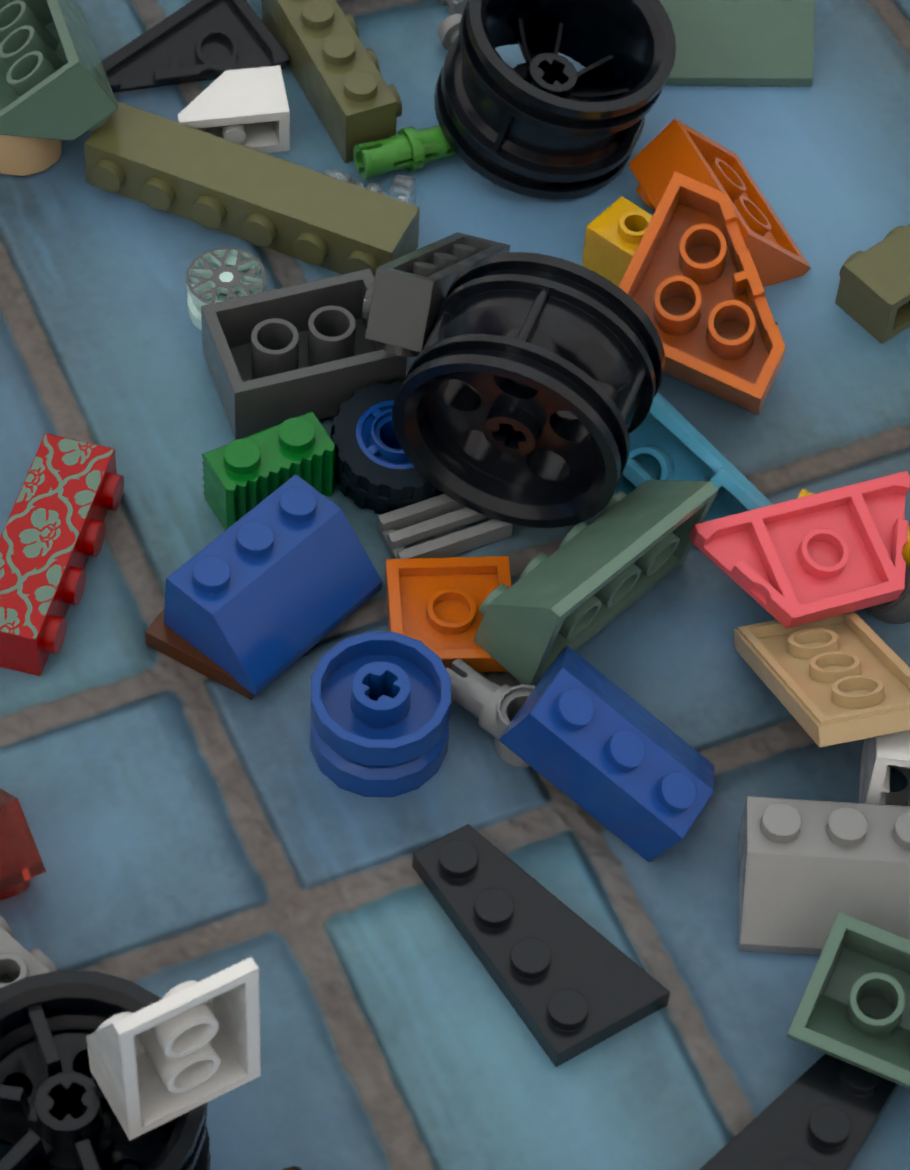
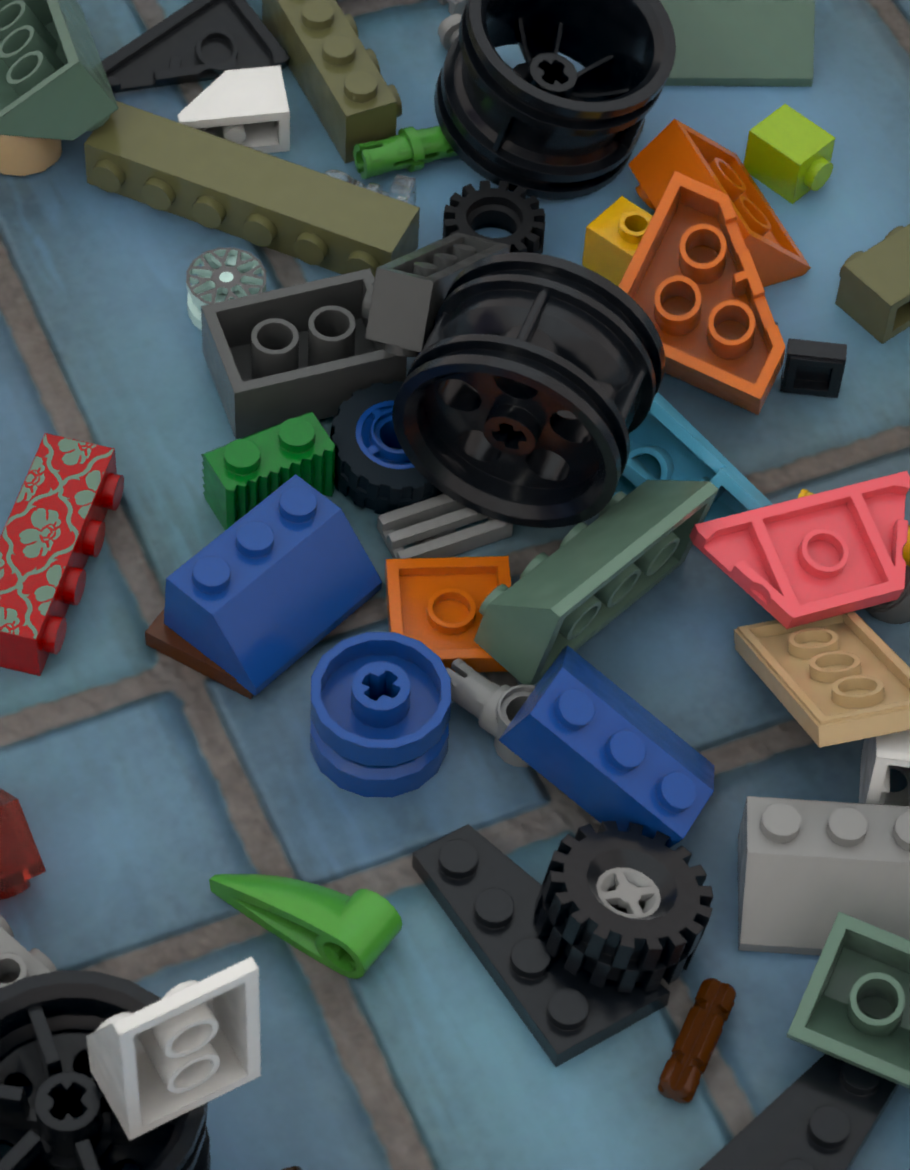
(321, 922): none -> bright green piece
(500, 210): none -> black tyre
(623, 906): none -> black wheel
(696, 1040): none -> reddish brown axle
(789, 153): none -> lime brick
(813, 368): none -> black tile

